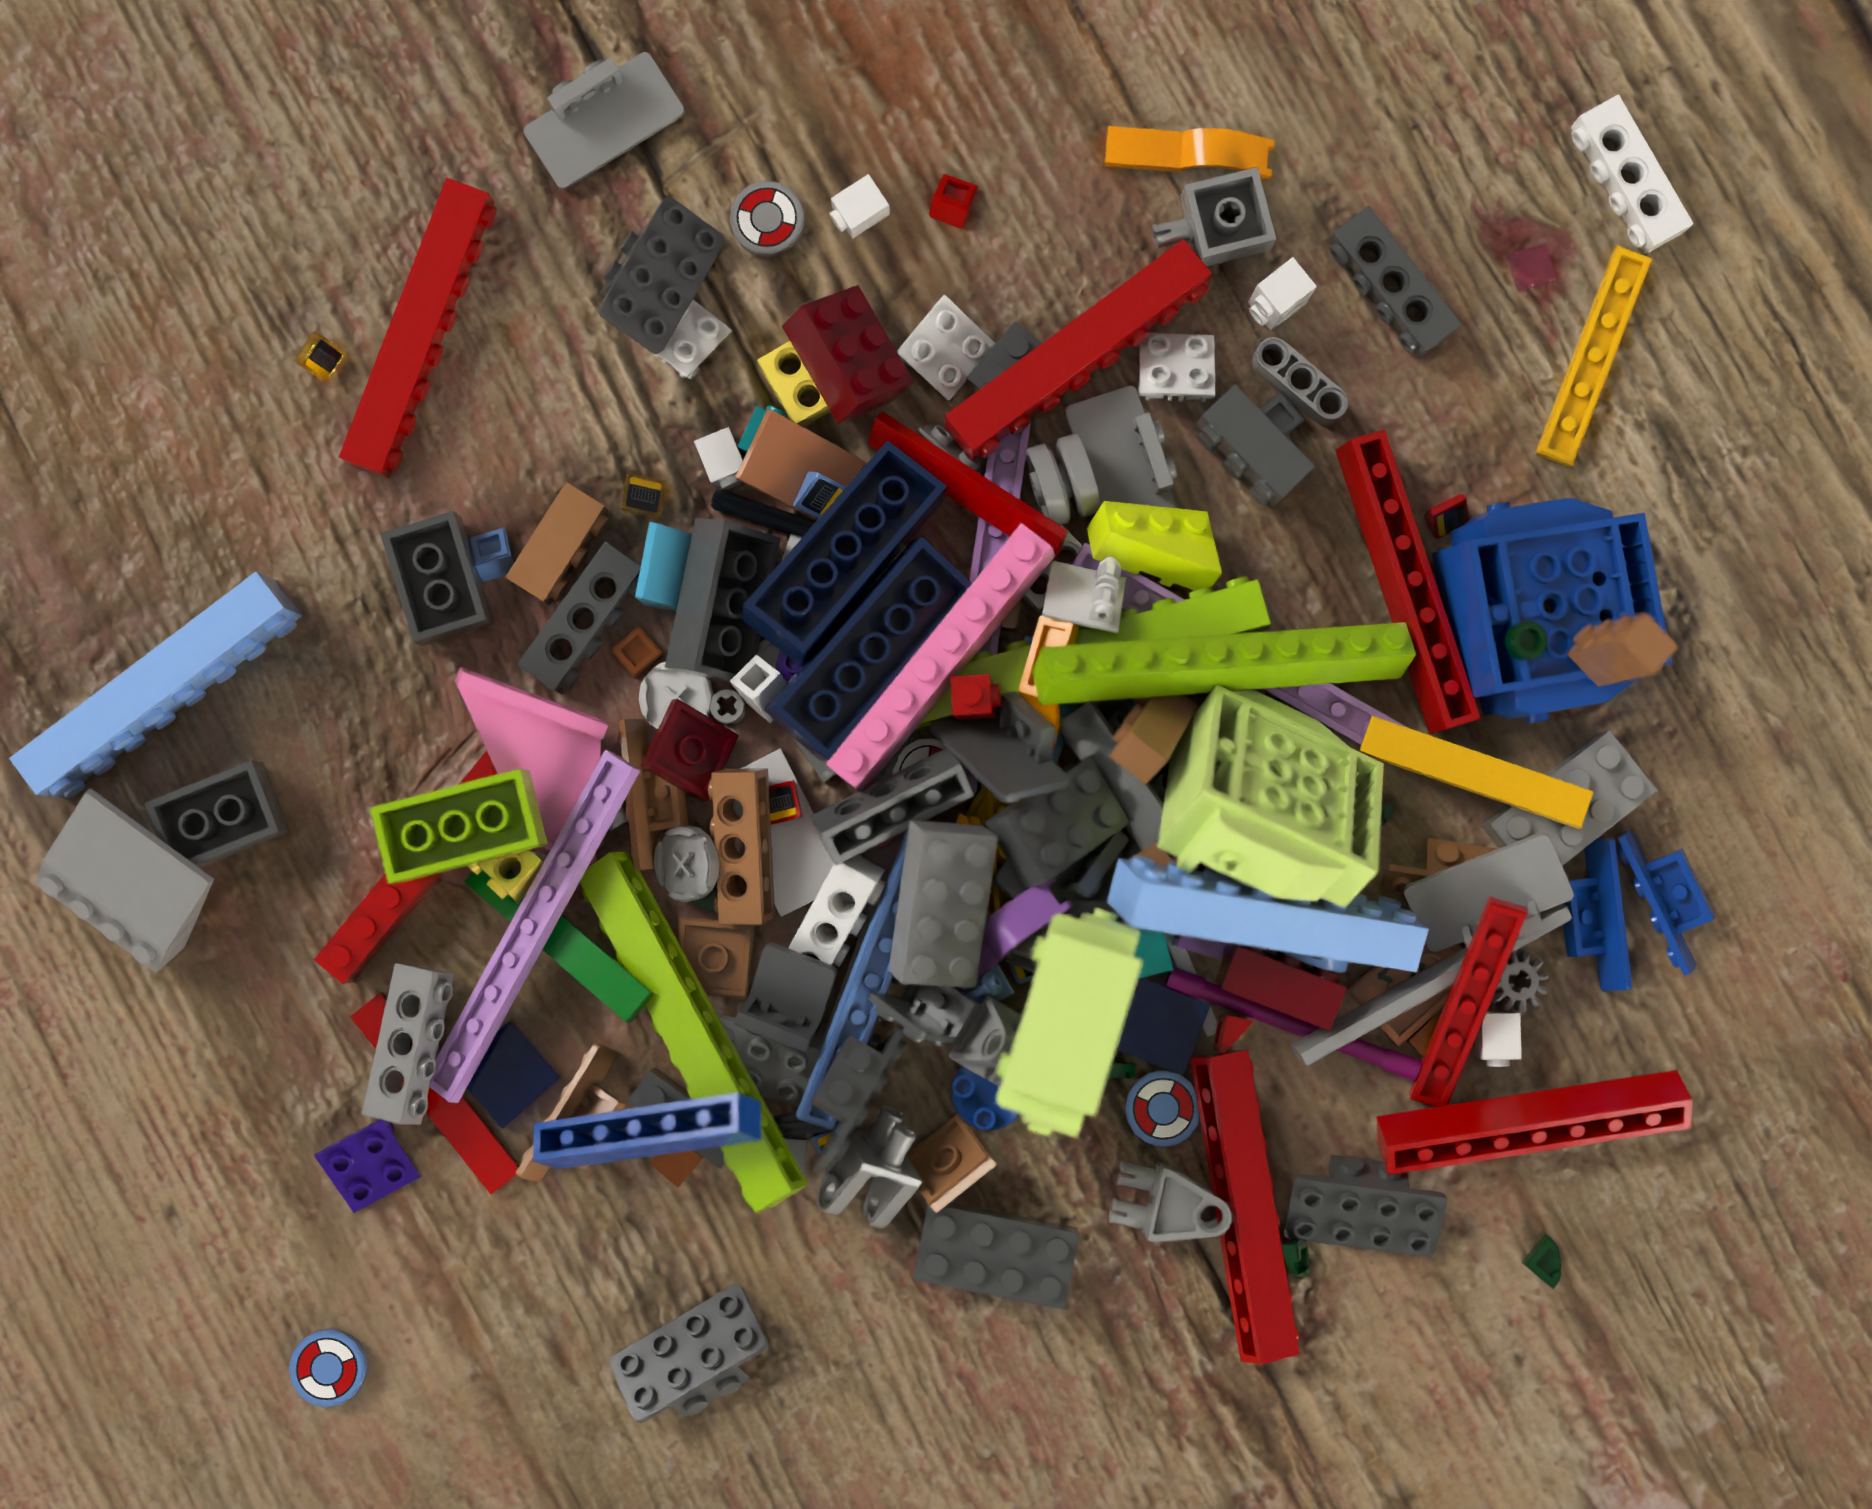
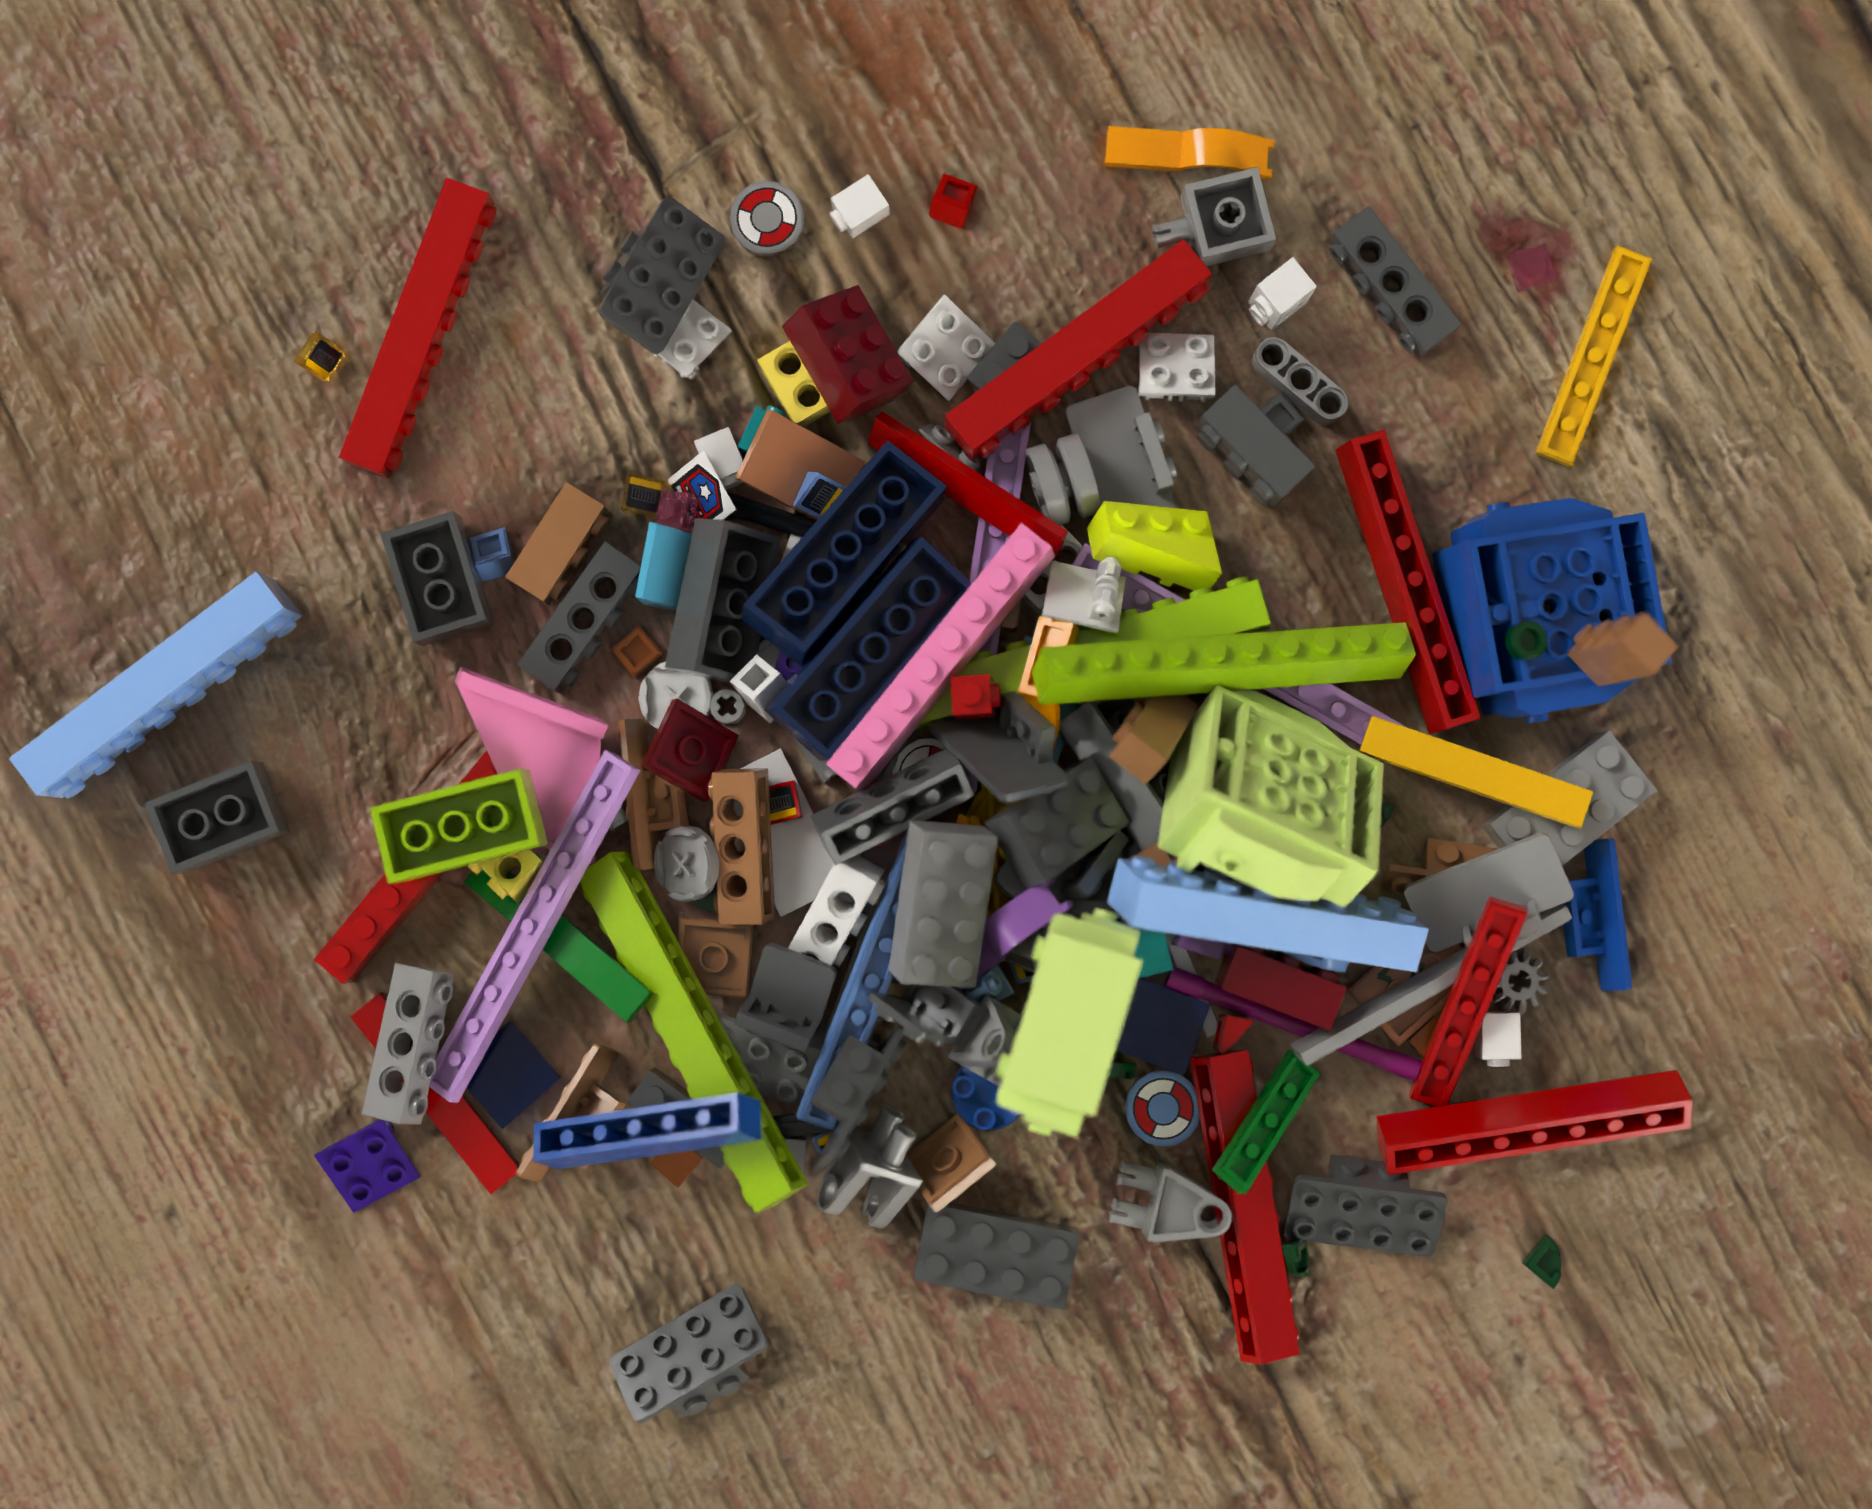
(124, 881): light grey slope -> none
(328, 1367): tile -> none
(602, 117): light grey bracket -> none
(677, 510): none -> clear pink plate
(701, 479): none -> sticker
(1266, 1122): none -> green tile
(1447, 516): slope -> none
(1632, 154): white brick -> none
(1672, 894): blue bracket -> none

